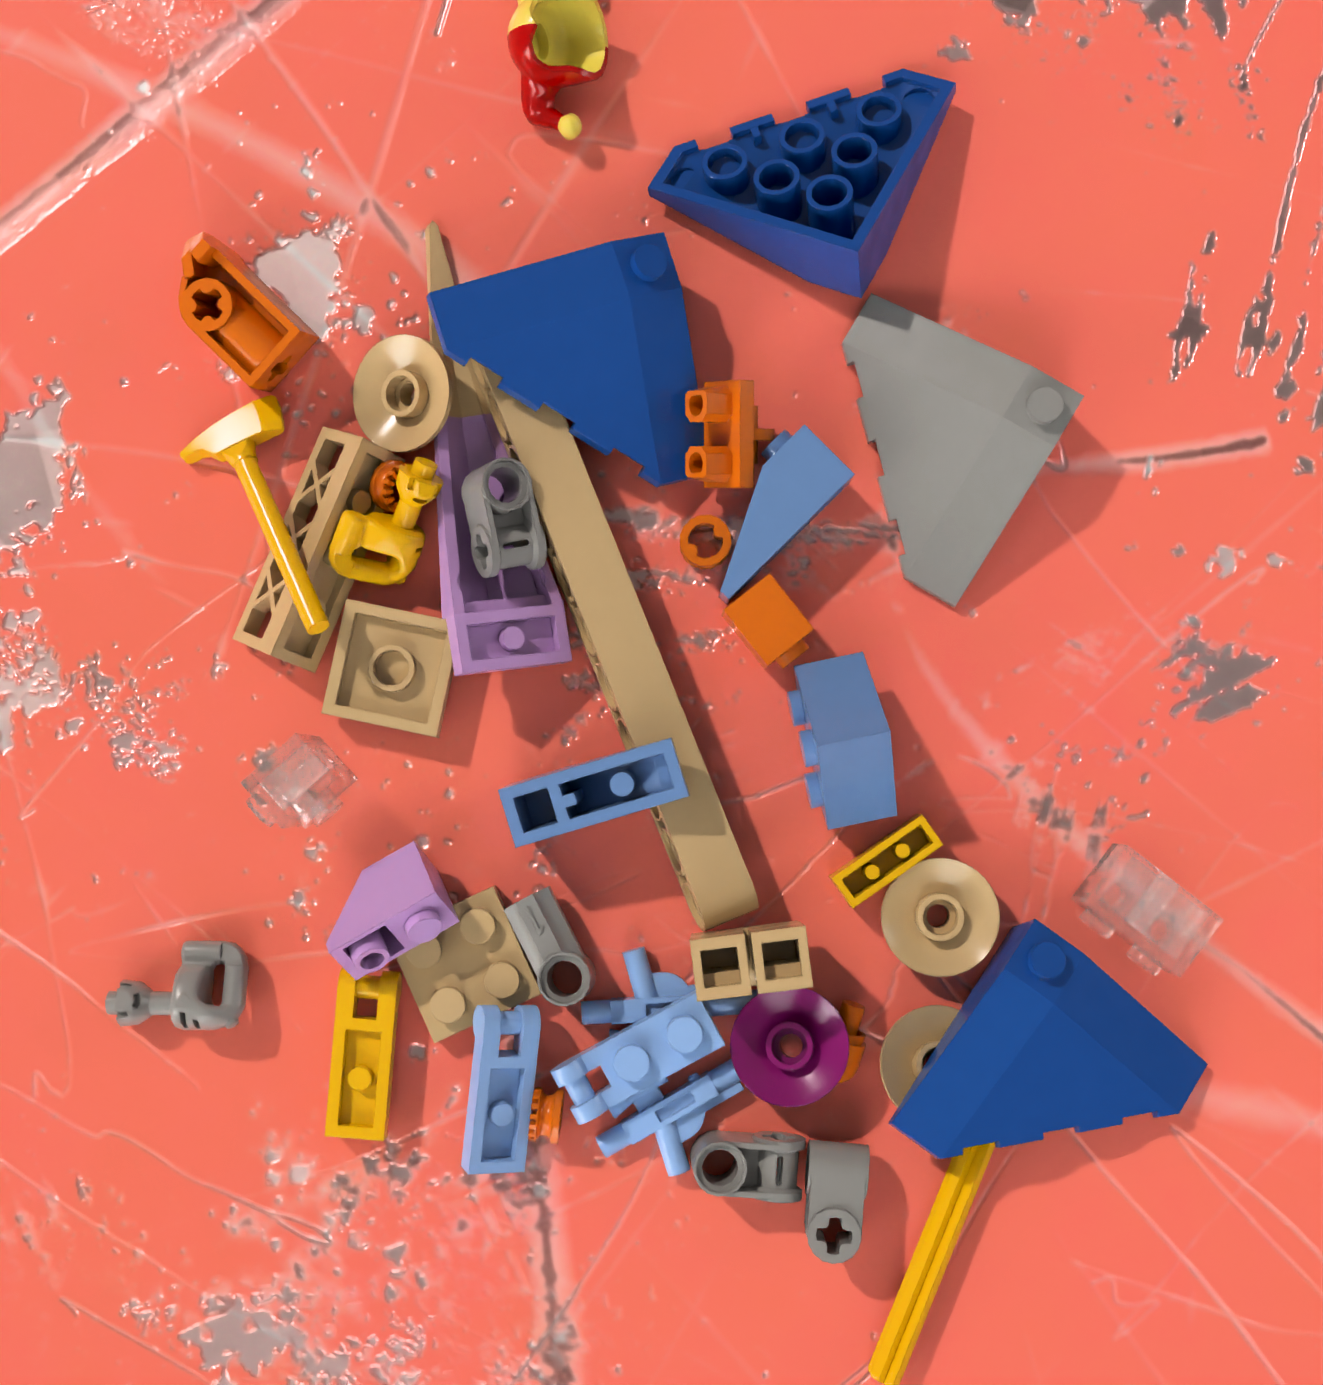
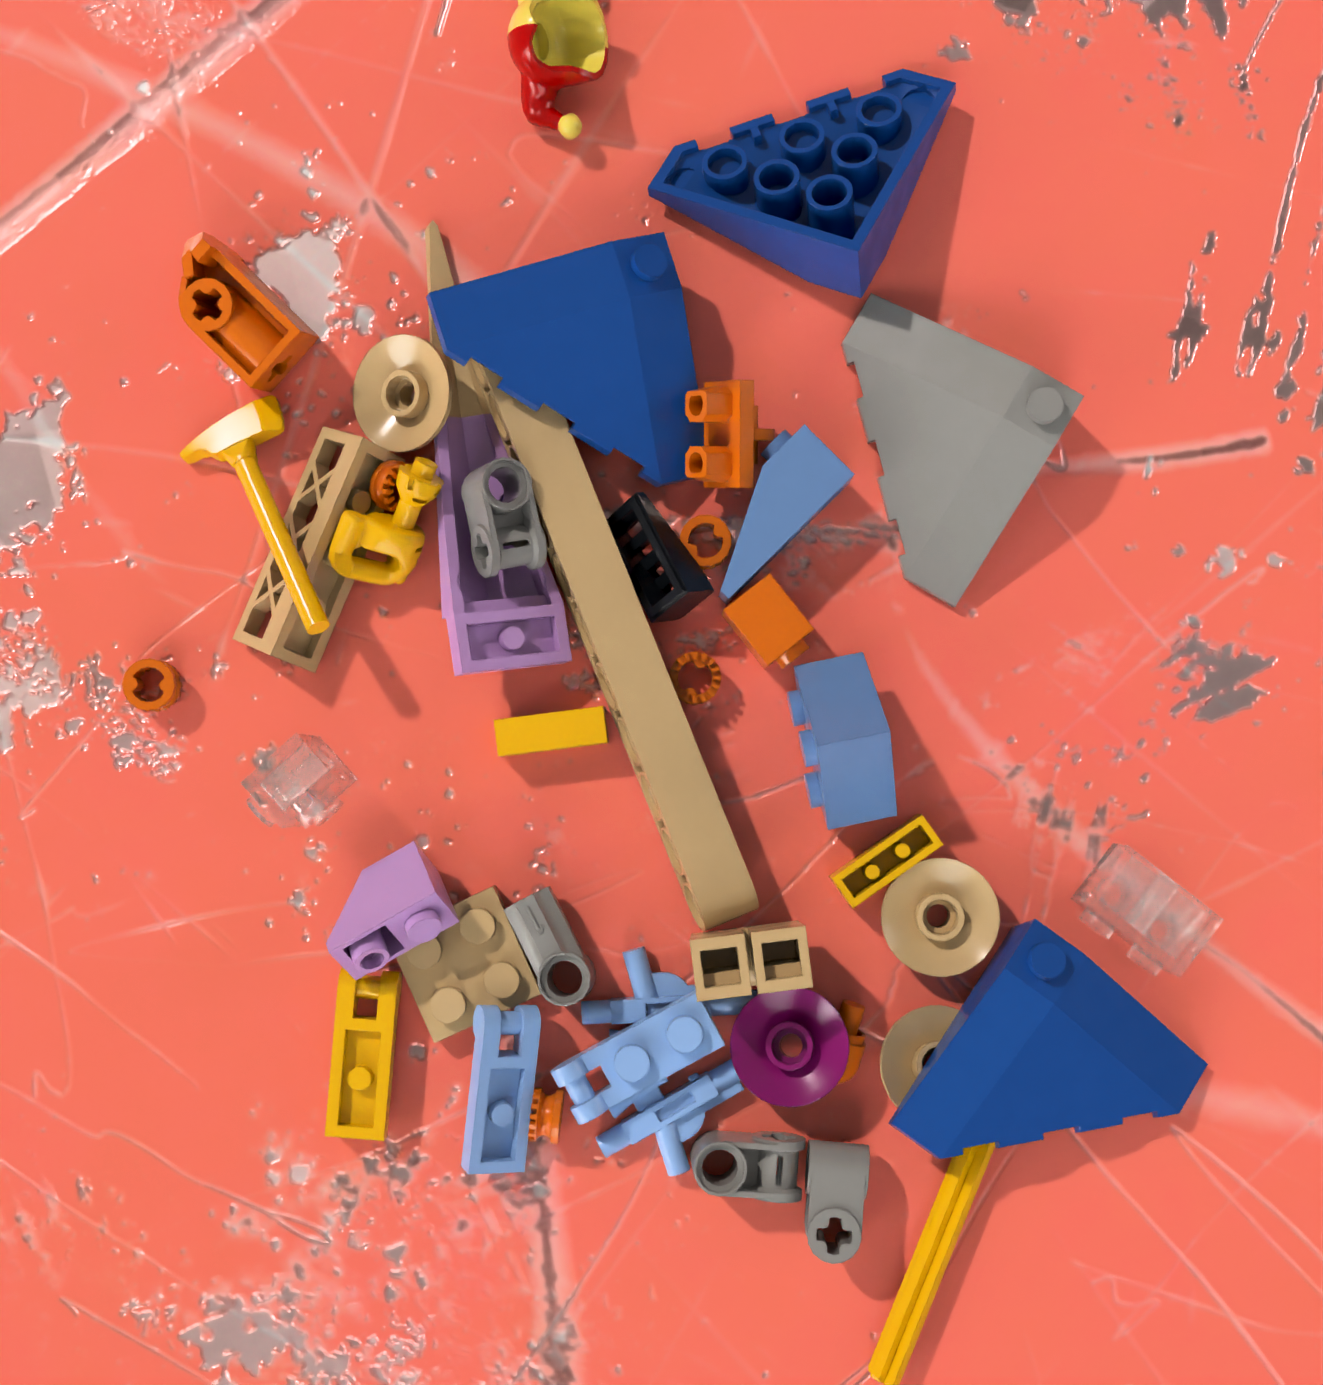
(133, 684): none -> orange bush
(191, 996): light grey piece -> none
(390, 669): tan plate -> none
(551, 731): none -> yellow piece
(593, 792): medium blue slope -> none
(680, 568): none -> black slope
(700, 661): none -> orange bush

